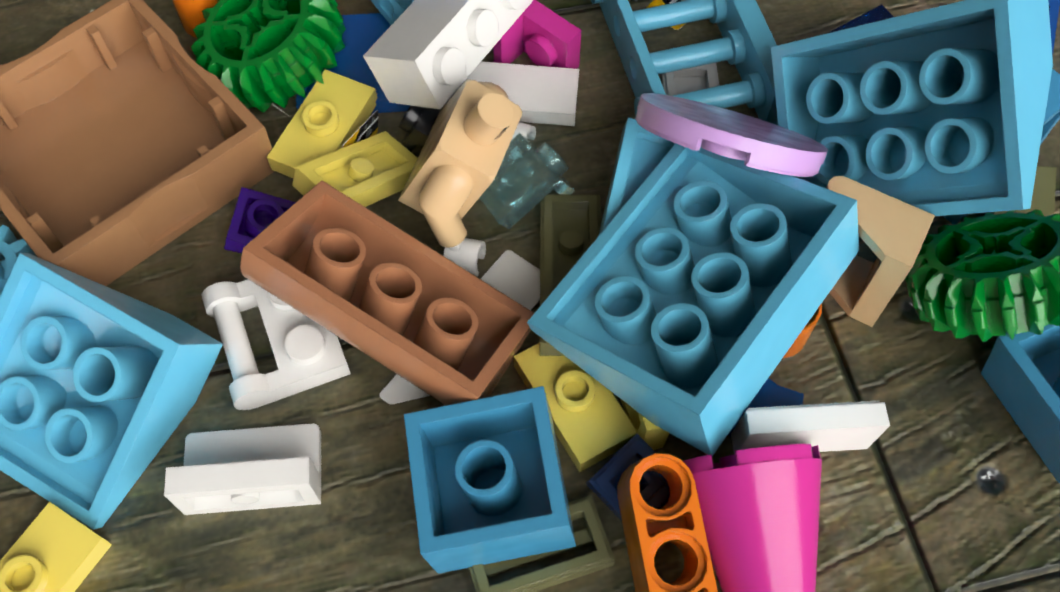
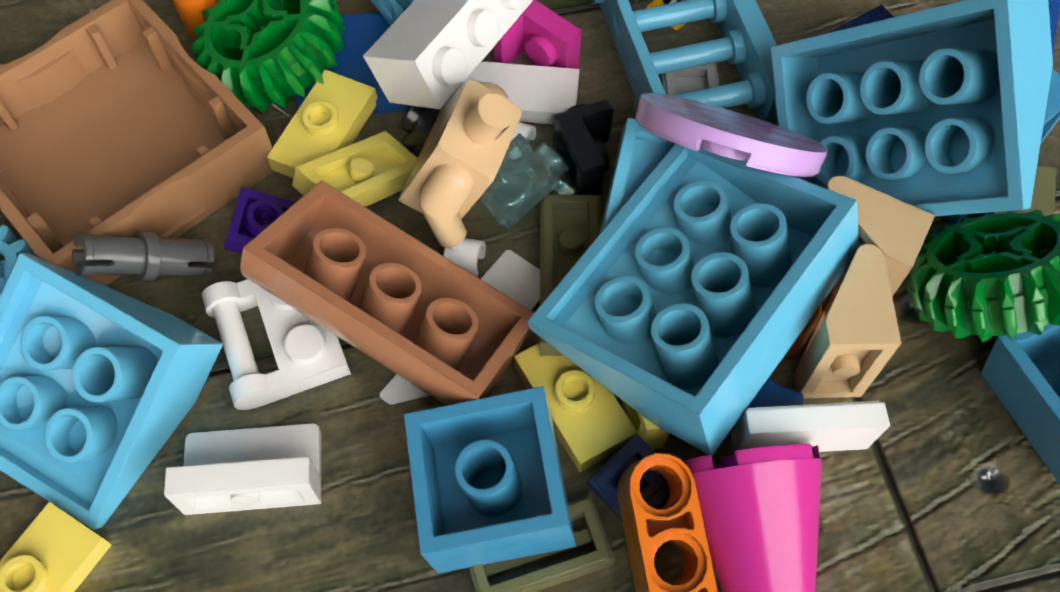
(142, 255): none -> dark grey pin
(367, 130): sticker -> none
(580, 142): none -> black bracket
(853, 333): none -> tan tile

